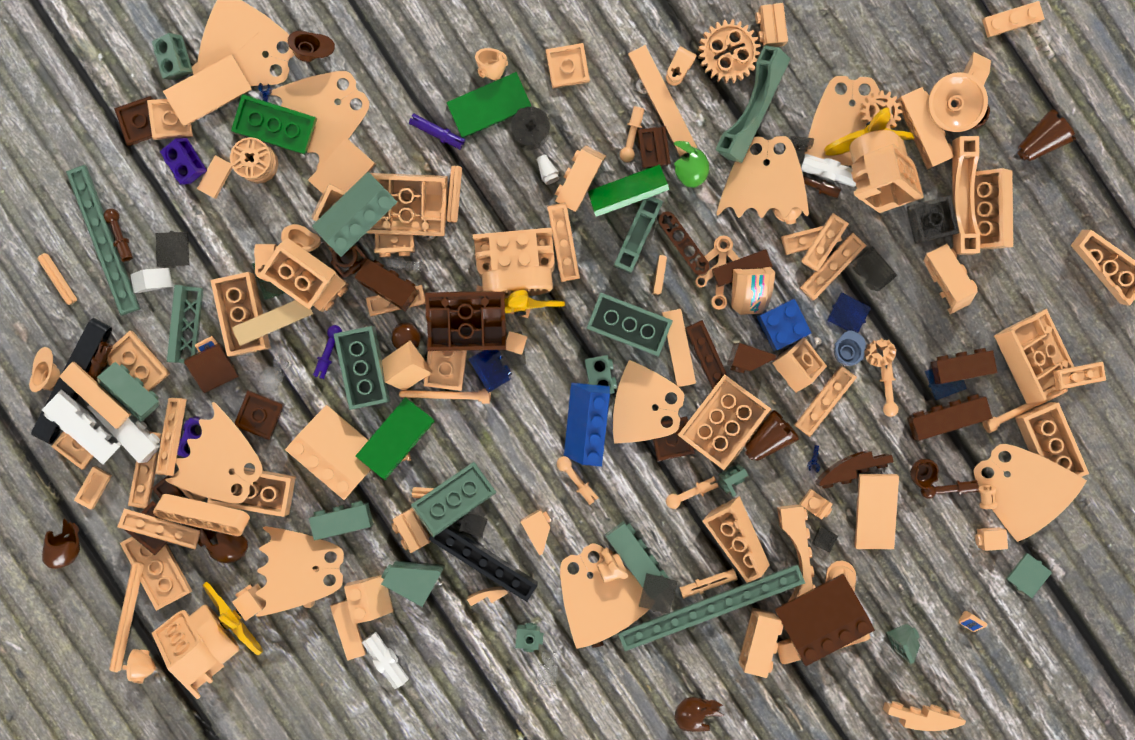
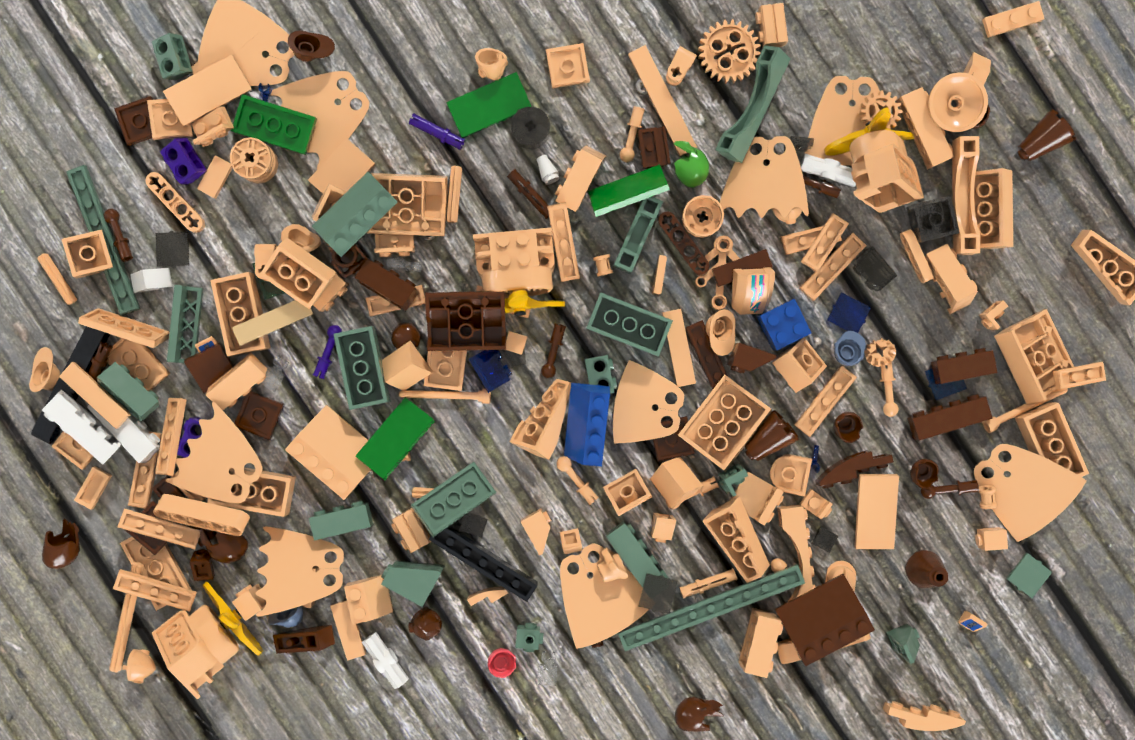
(87, 254): none -> light nougat slope
(124, 327): none -> light nougat tile
(154, 590): none -> light nougat tile
(173, 204): none -> light nougat beam
(202, 565): none -> reddish brown bracket
(212, 126): none -> light nougat bracket
(237, 382): none -> light nougat brick
(287, 618): none -> sand blue hat
(304, 640): none -> reddish brown slope
(425, 624): none -> reddish brown helmet
(501, 662): none -> coral hair
(514, 177): none -> reddish brown pin
(543, 426): none -> light nougat wedge
(548, 370): none -> reddish brown pin
(571, 541): none -> light nougat slope
(603, 265): none -> light nougat bush
(627, 492): none -> light nougat slope
(662, 527): none -> light nougat slope
(675, 481): none -> light nougat slope
(713, 213): none -> light nougat wheel
(721, 331): none -> light nougat piece
(758, 498): none -> light nougat bracket
(777, 564): none -> light nougat hinge
(791, 474): none -> light nougat tile
(848, 427): none -> reddish brown hair
(916, 256): none -> light nougat beam
(926, 570): none -> reddish brown cone
(991, 313): none -> light nougat bracket

